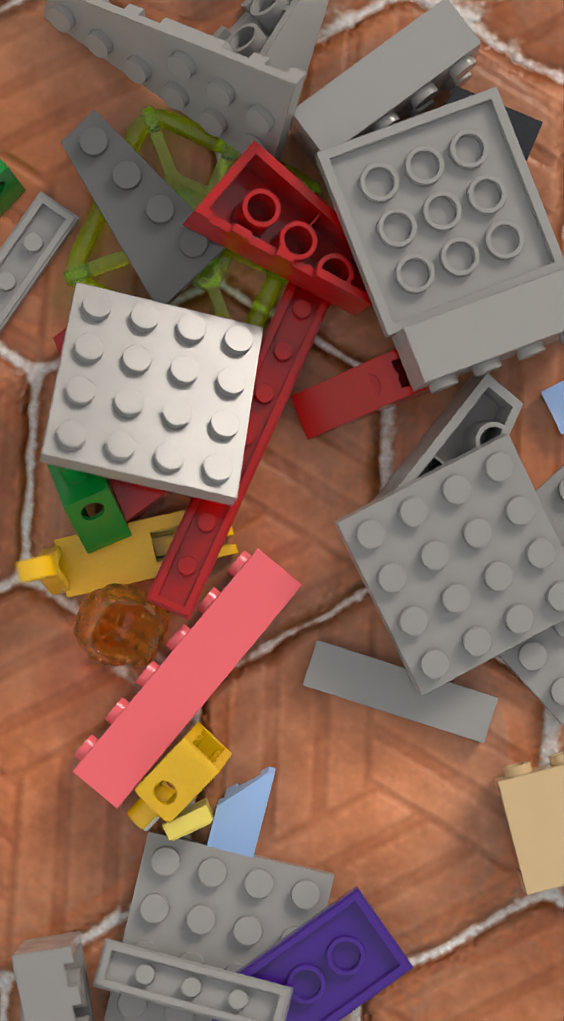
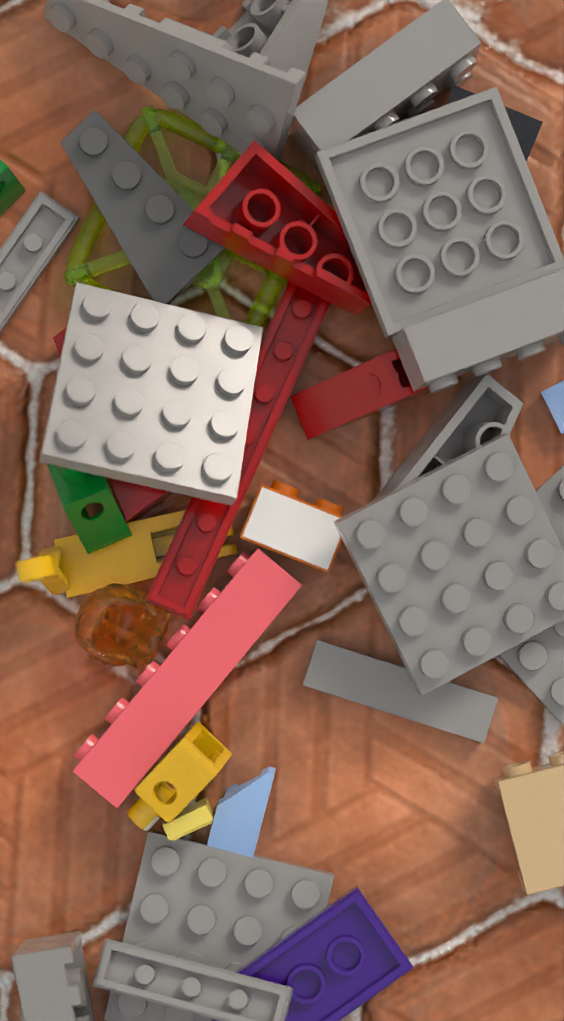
(294, 526): none -> white brick

